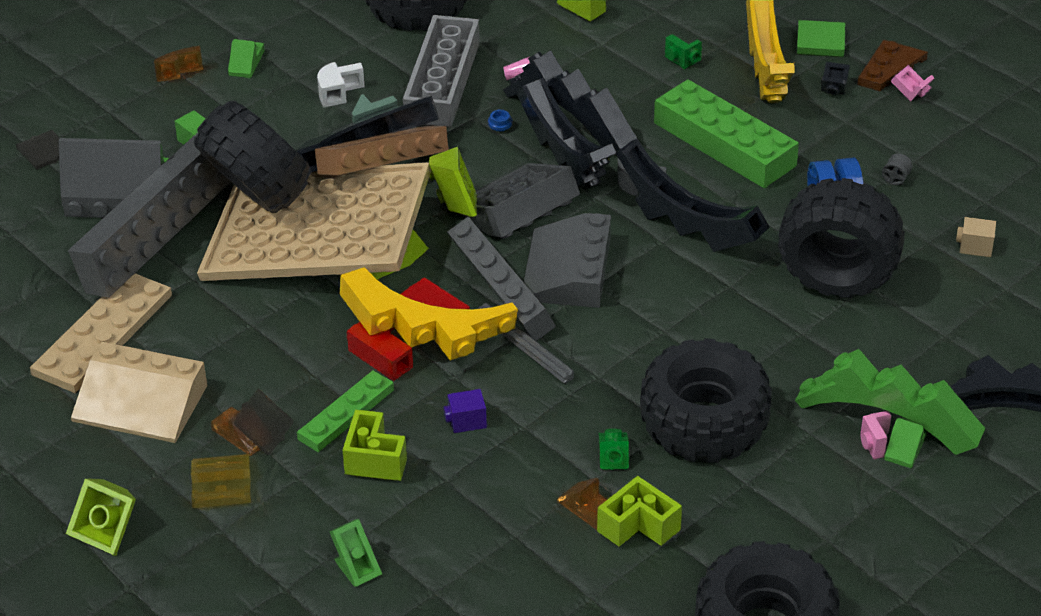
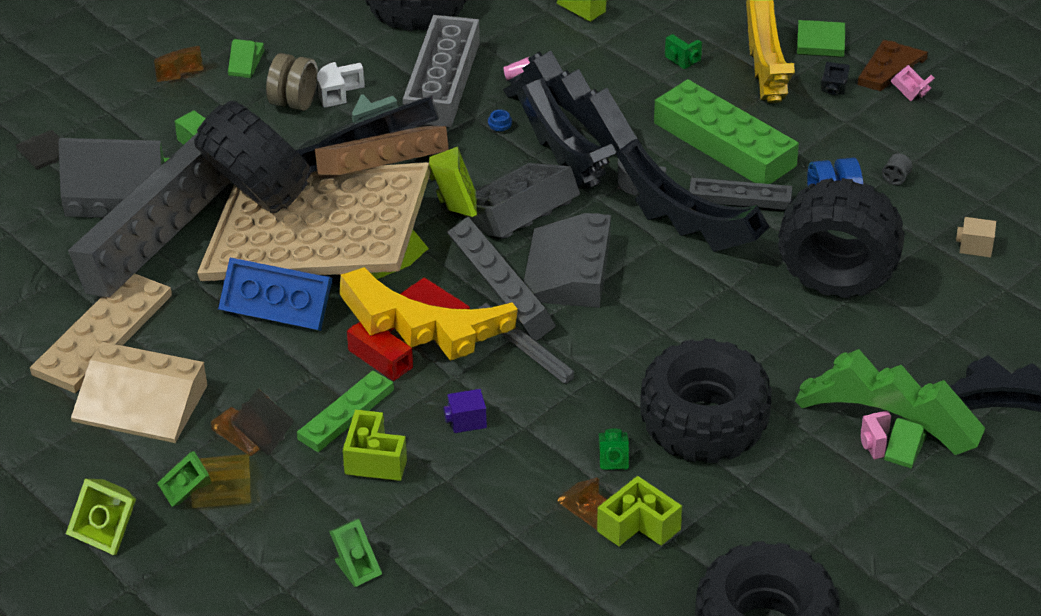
(184, 479): none -> bright green slope
(275, 293): none -> blue plate
(292, 81): none -> dark tan wheel
(742, 193): none -> dark grey plate

